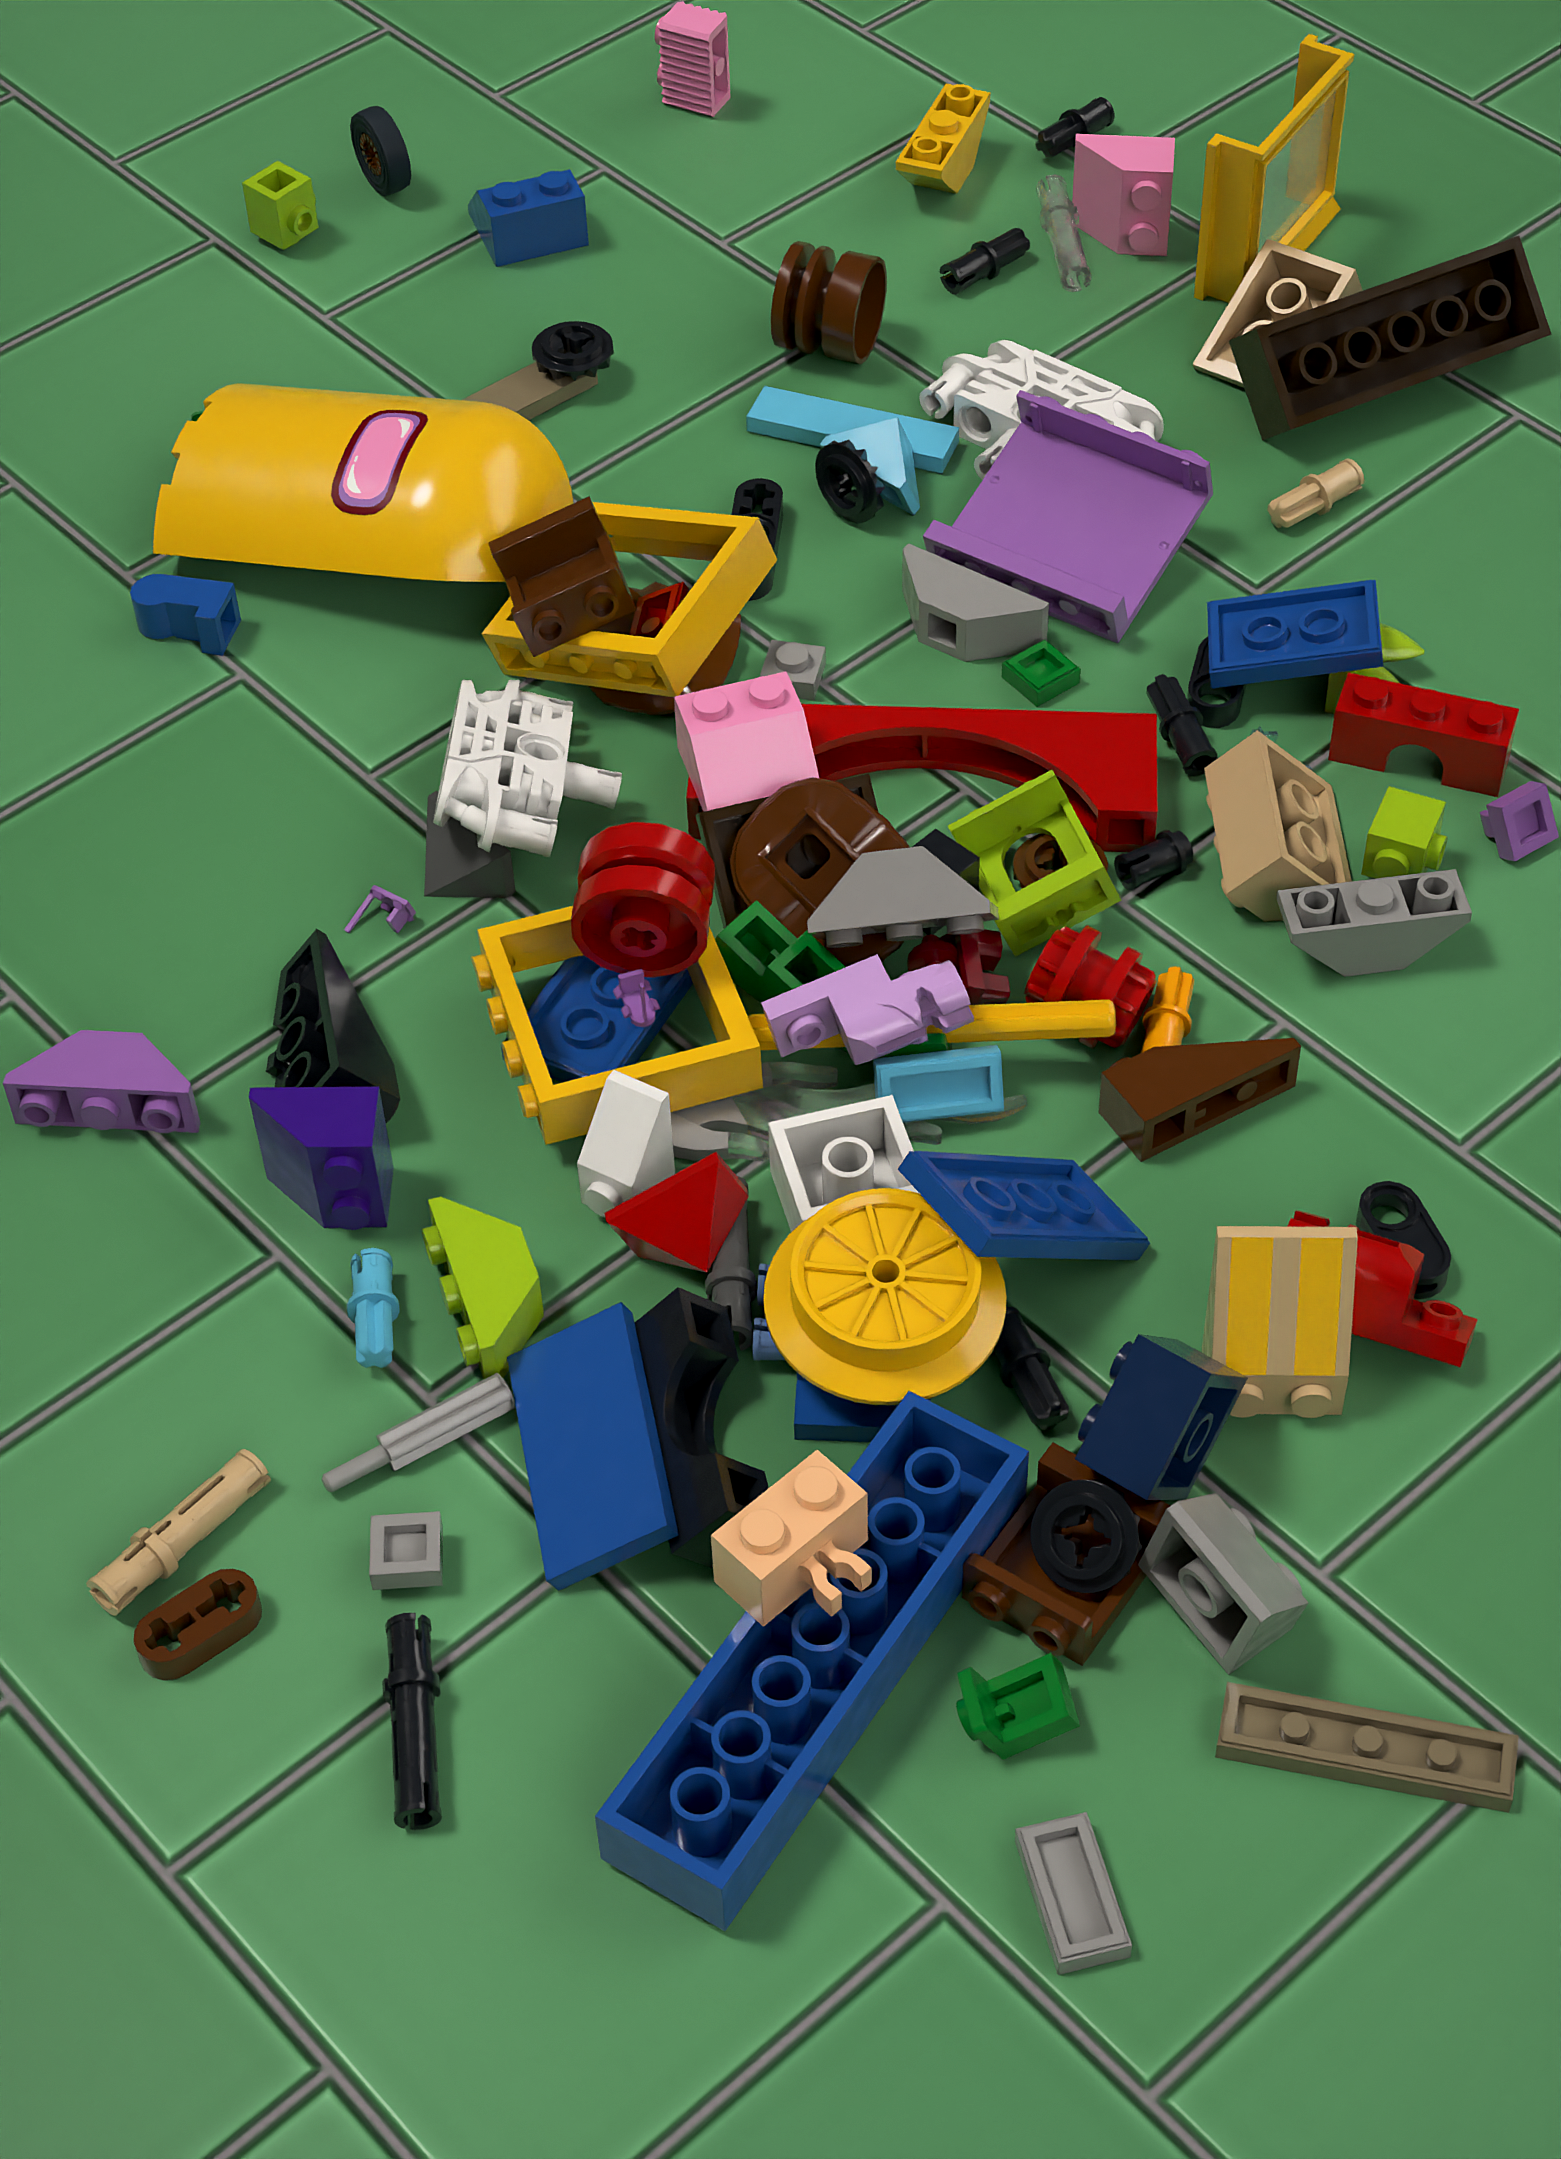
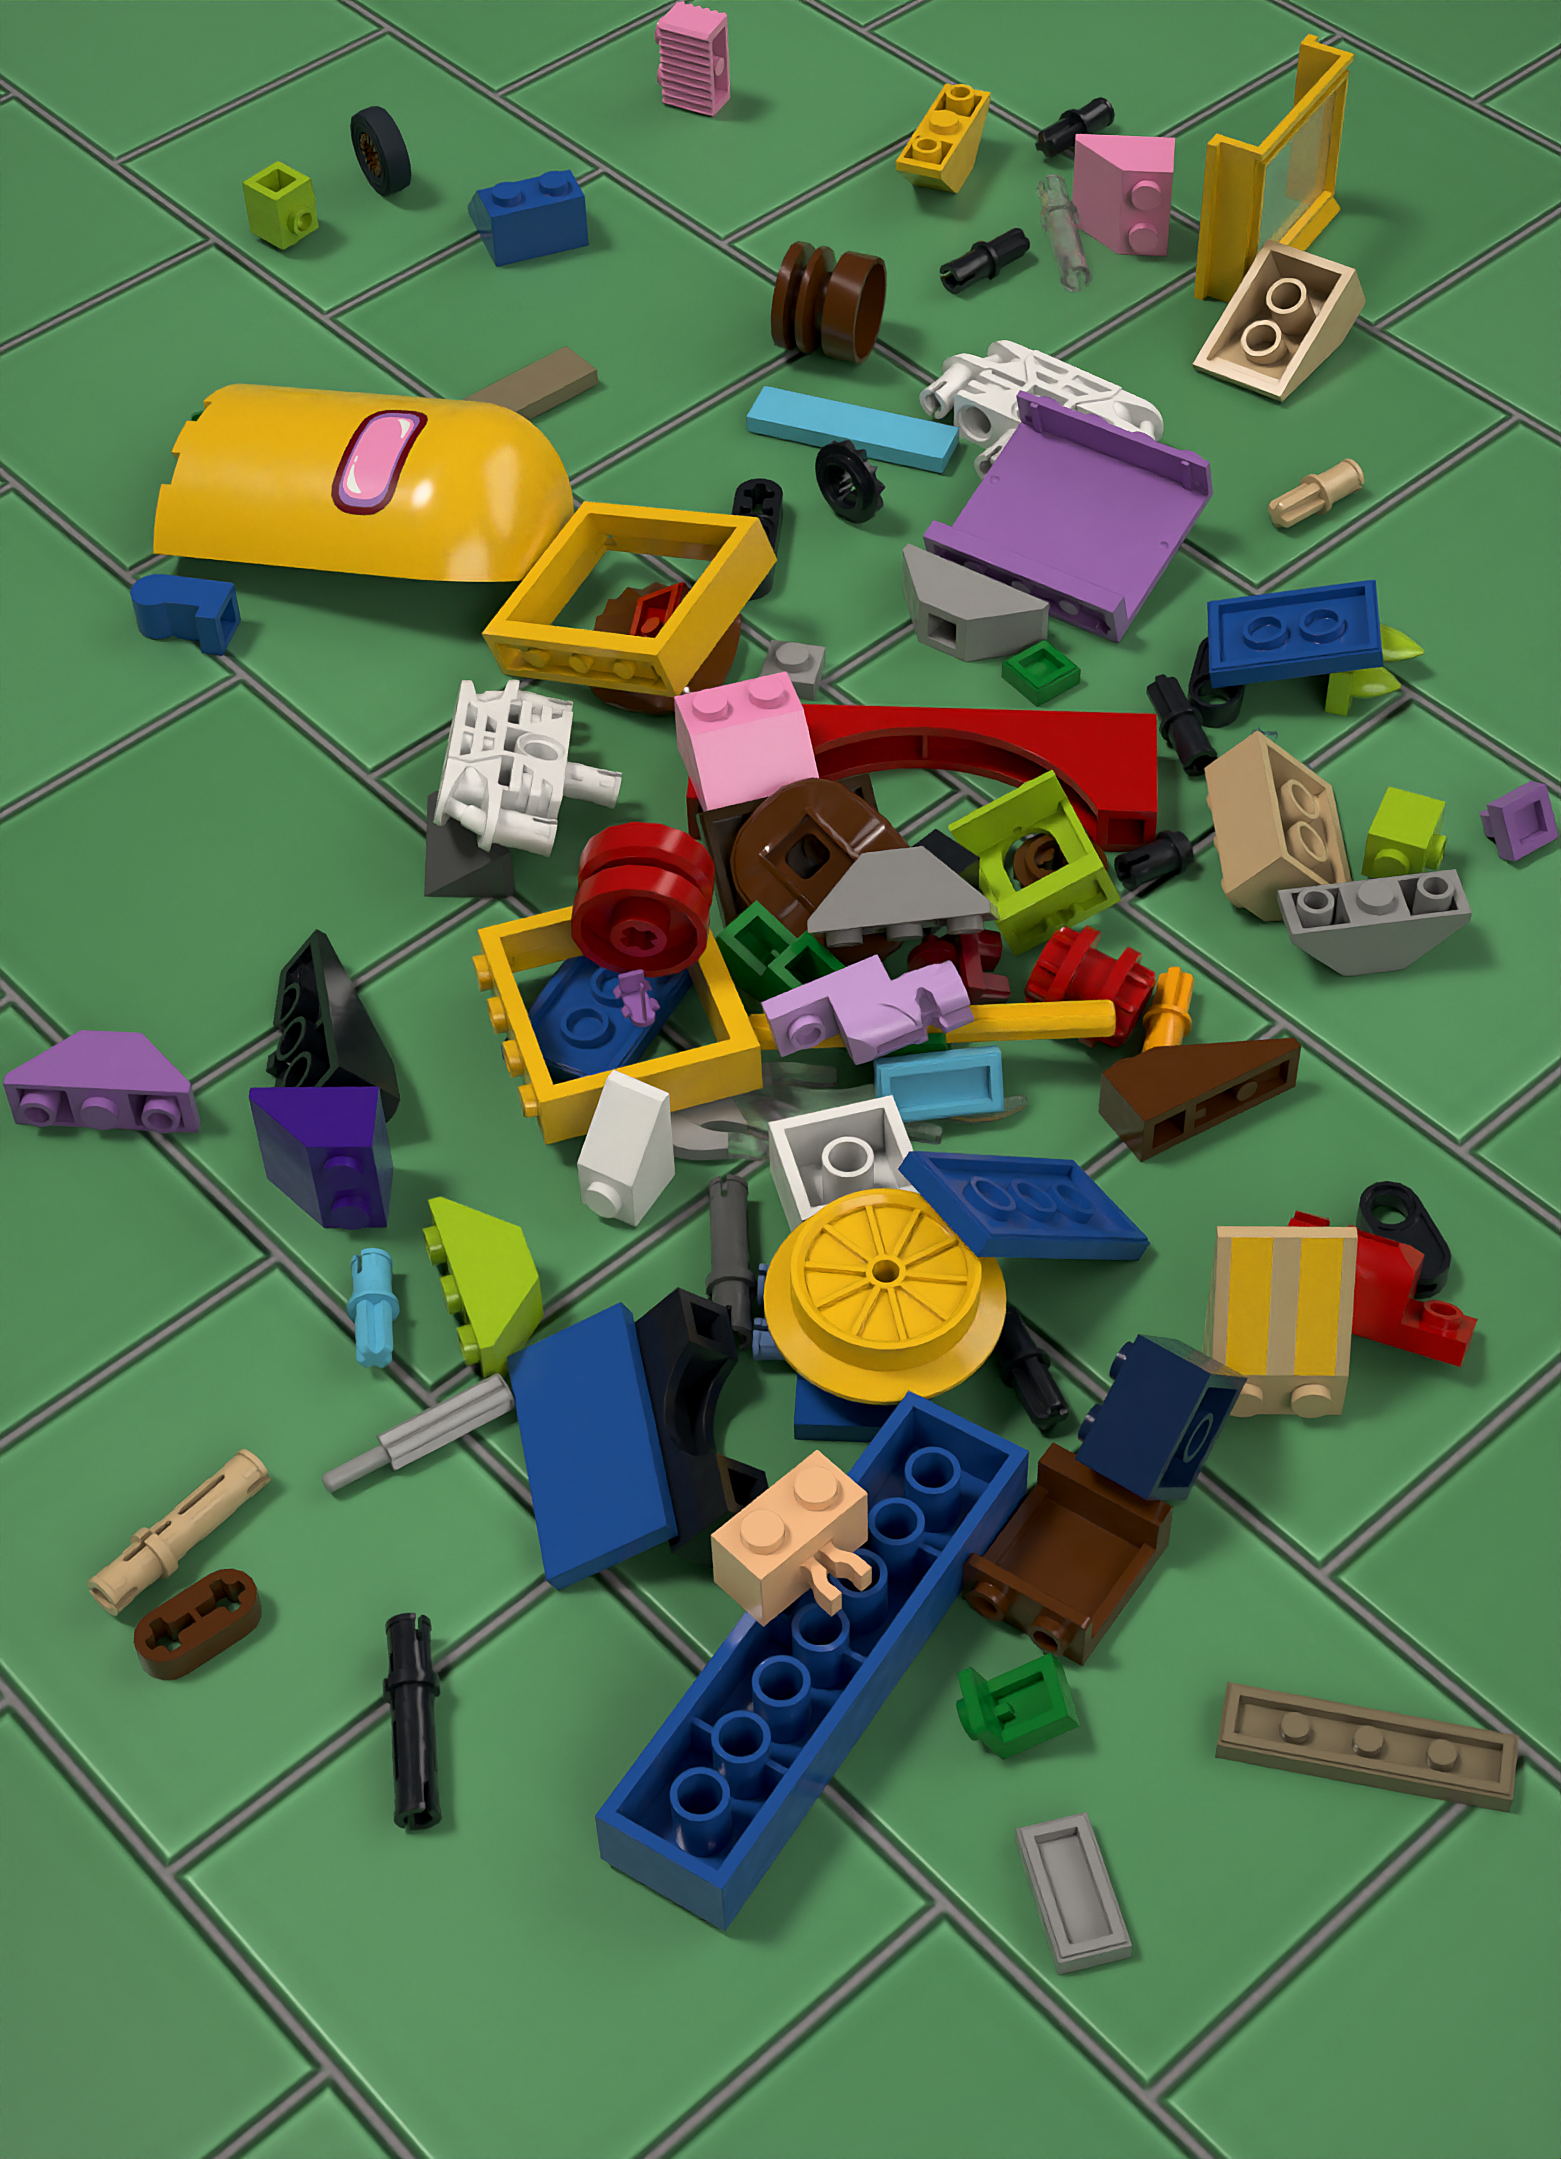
(401, 909): medium lavender piece -> none
(406, 1550): light grey plate -> none
(562, 576): reddish brown panel -> none
(586, 346): black gear -> none
(683, 1216): red slope -> none
(892, 454): medium azure slope -> none
(1062, 1554): black gear -> none
(1221, 1579): light grey slope -> none
(1389, 337): dark brown brick -> none
(1465, 733): red arch -> none

